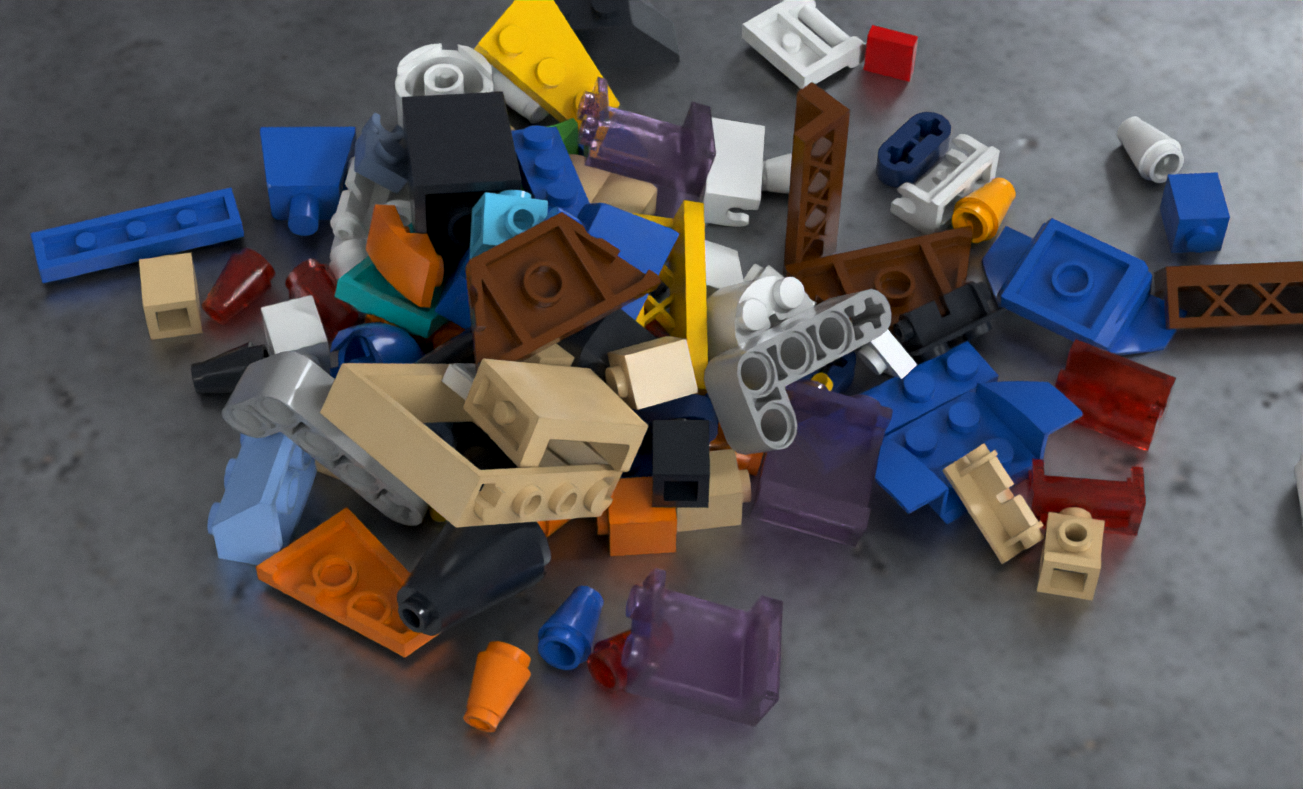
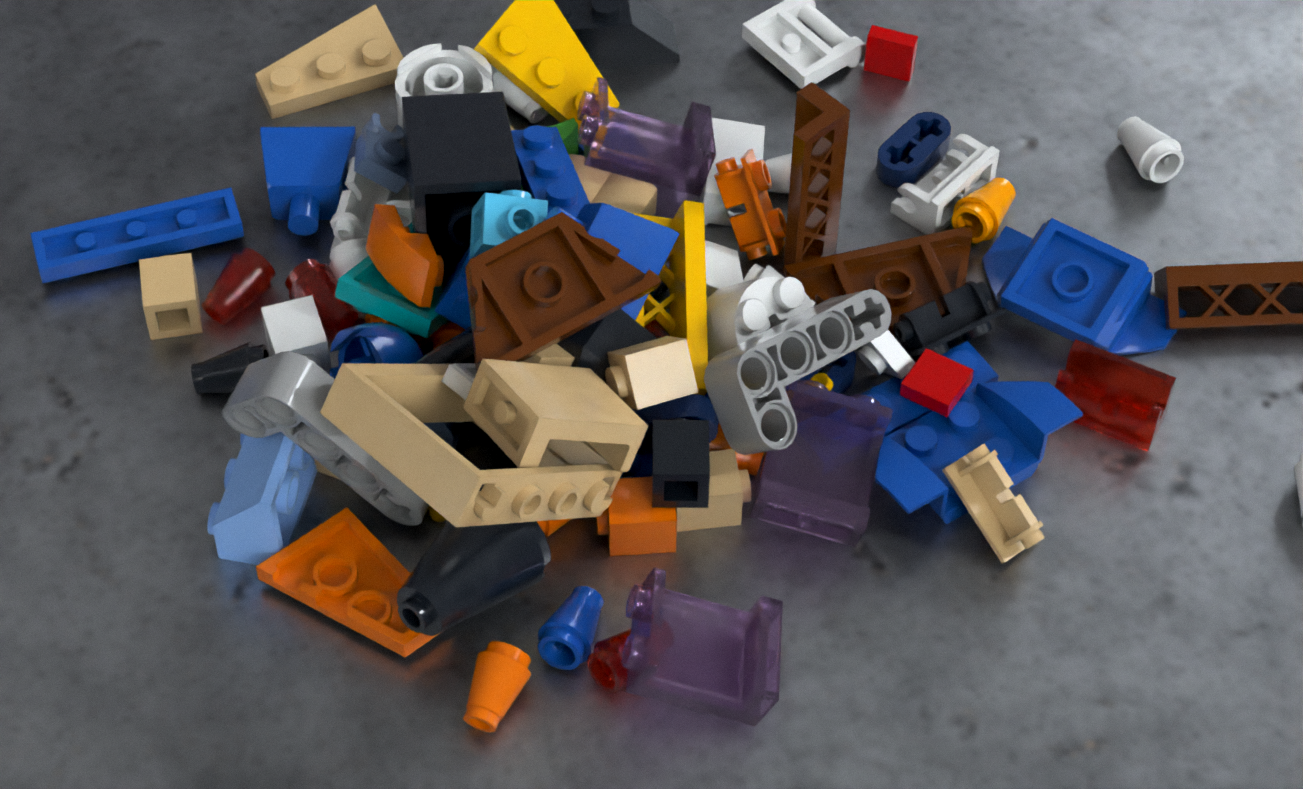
(332, 67): none -> tan wing
(749, 185): none -> orange hinge
(936, 382): none -> red tile
(1075, 545): tan brick -> none
(1115, 502): clear red hinge -> none
(1194, 212): blue brick -> none

